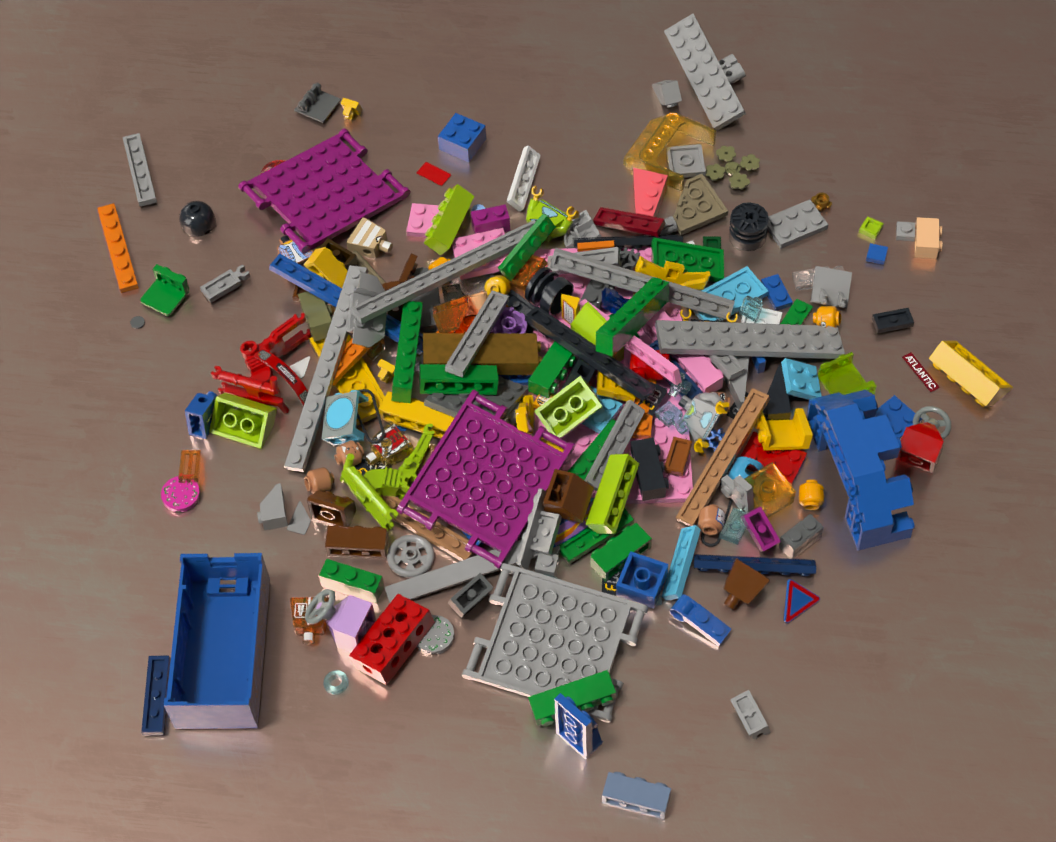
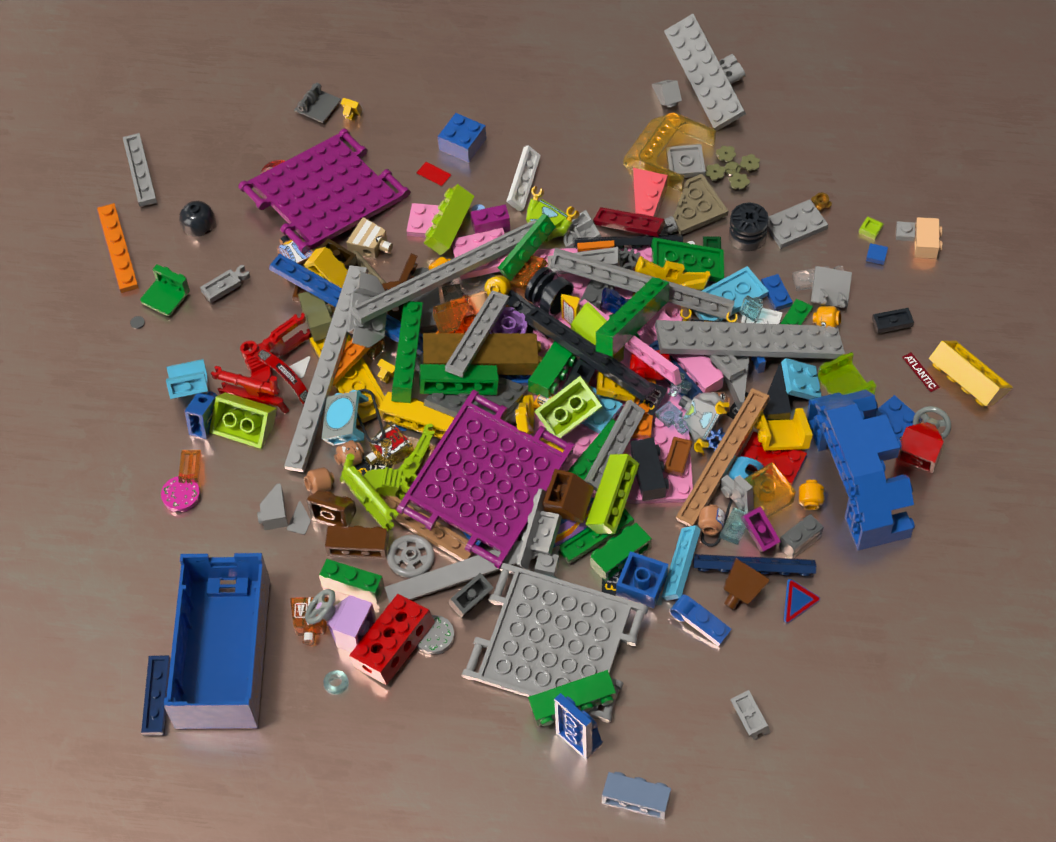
(187, 379): none -> medium azure panel

